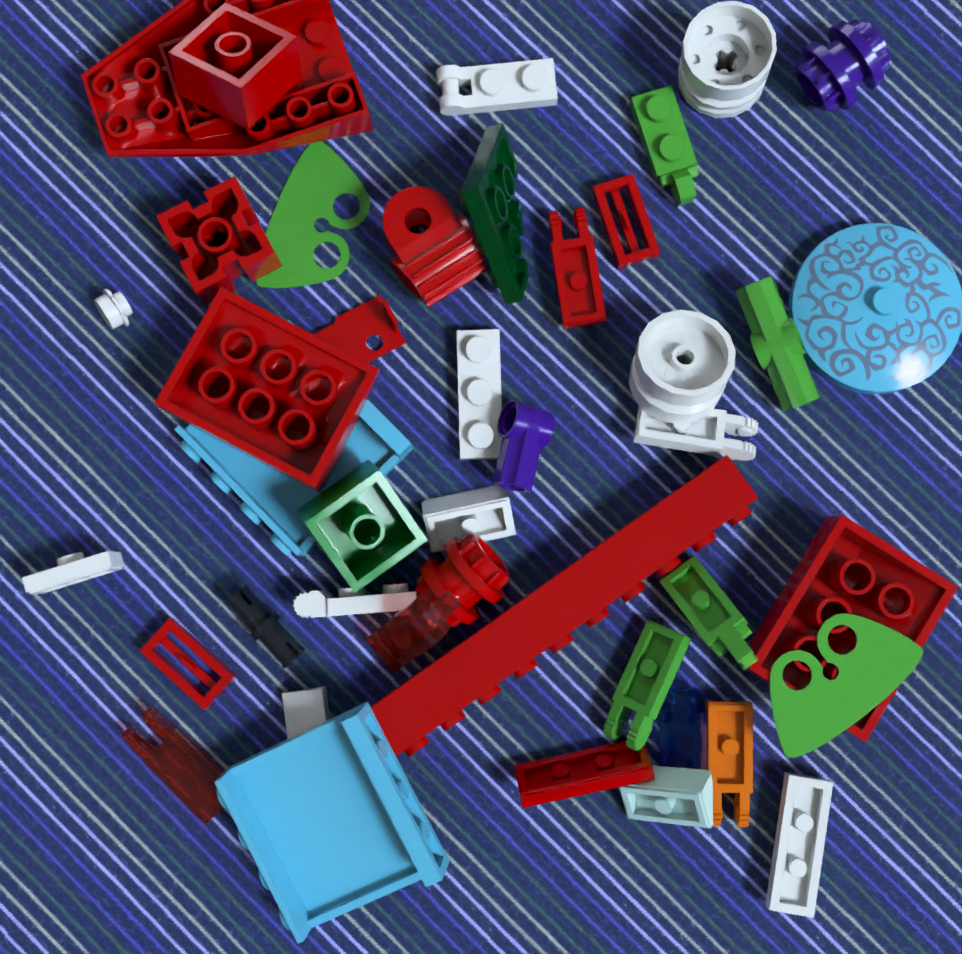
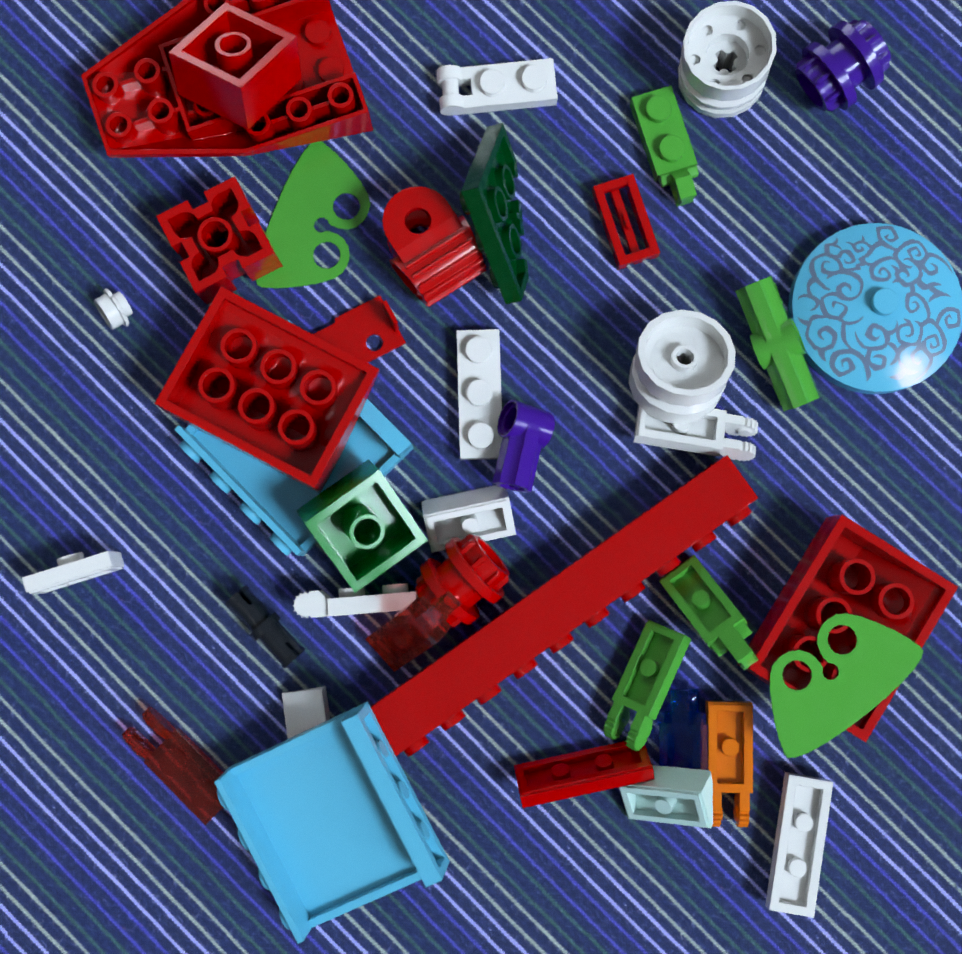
(160, 637): red tile -> none
(576, 273): red hinge -> none

